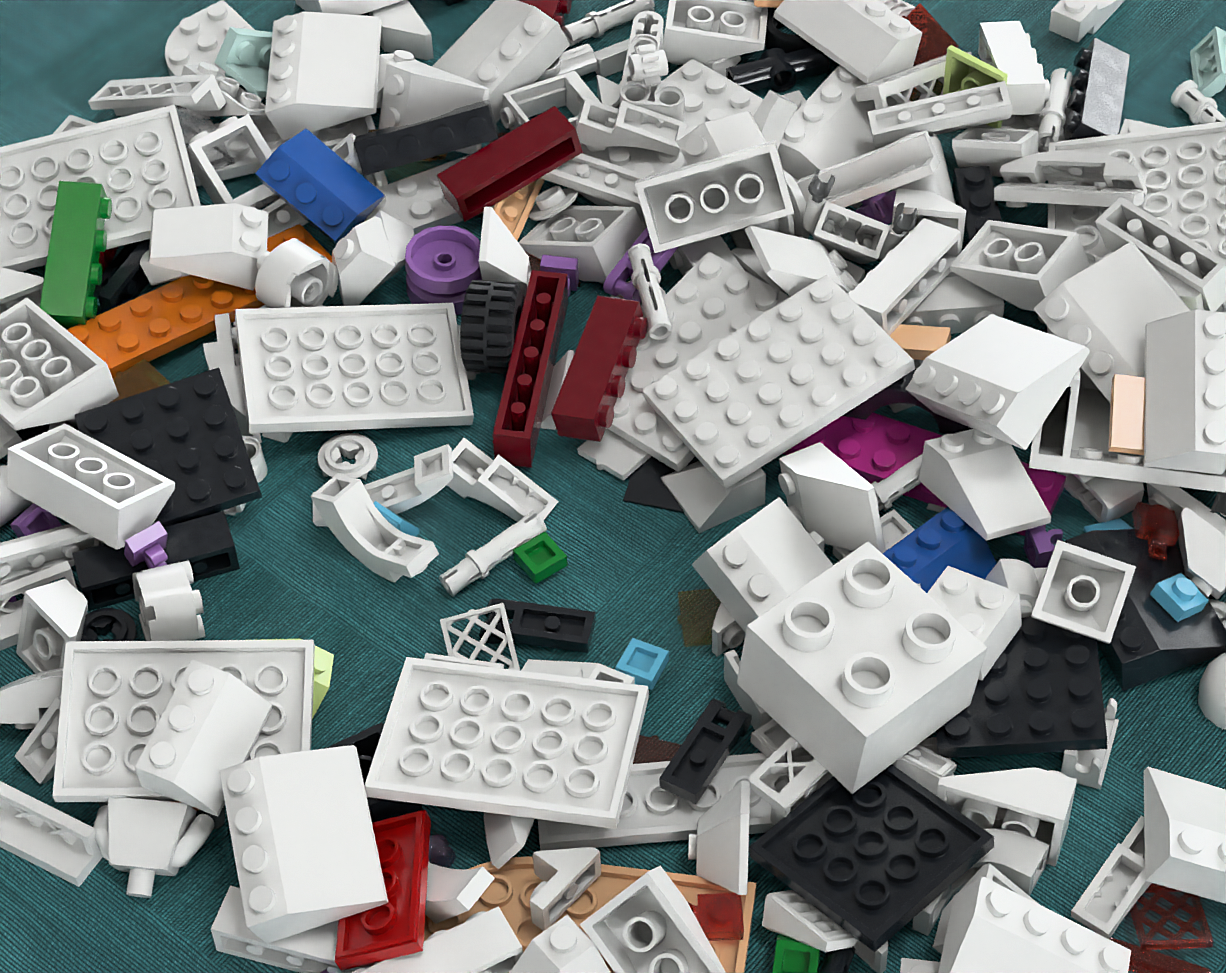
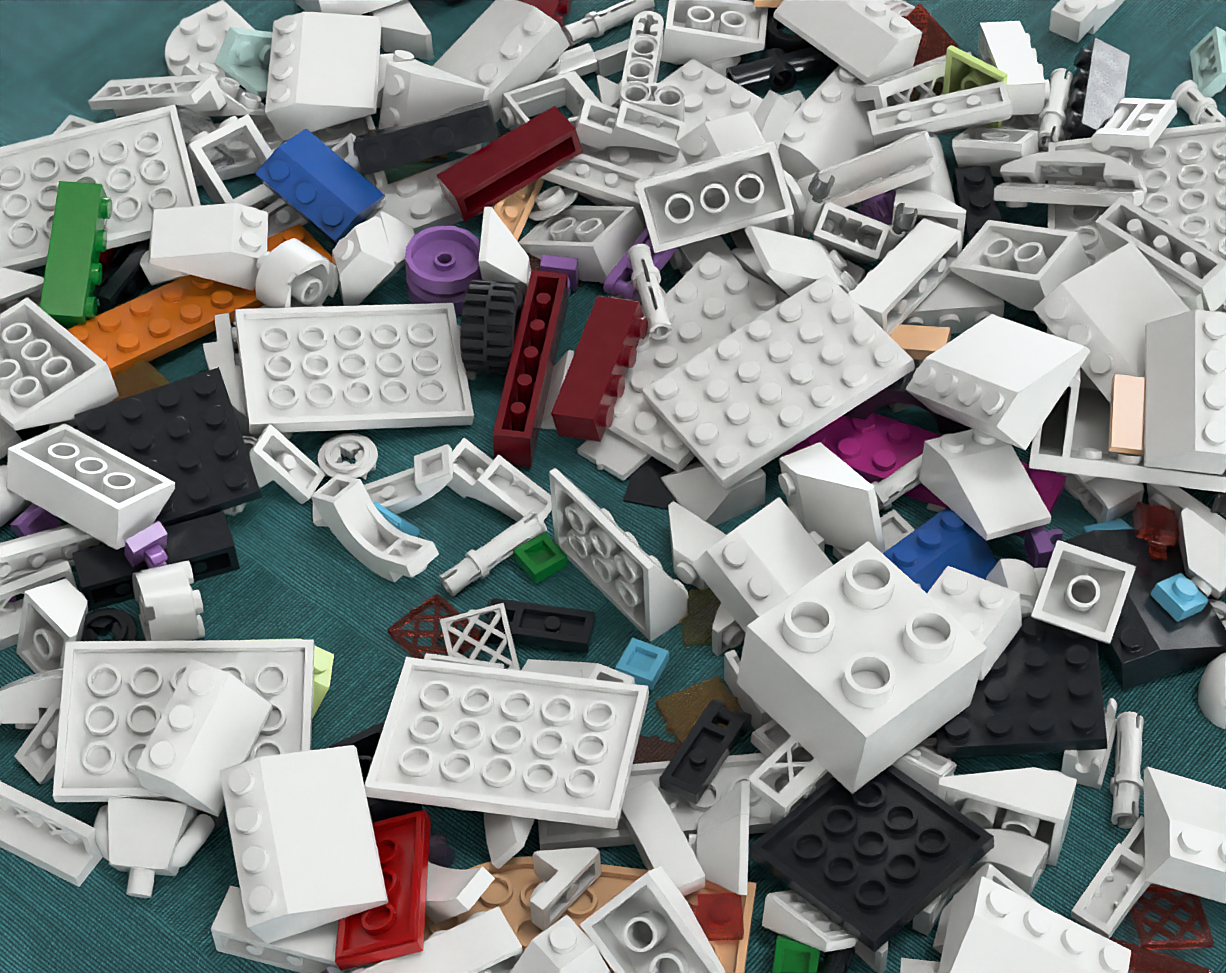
(279, 460): none -> white slope
(415, 615): none -> clear red window
(615, 561): none -> white slope
(648, 65): white gear -> none
(661, 837): none -> white slope
(686, 706): none -> clear orange piece
(689, 540): none -> white slope
(1127, 780): none -> white pin
(1135, 124): none -> white plate

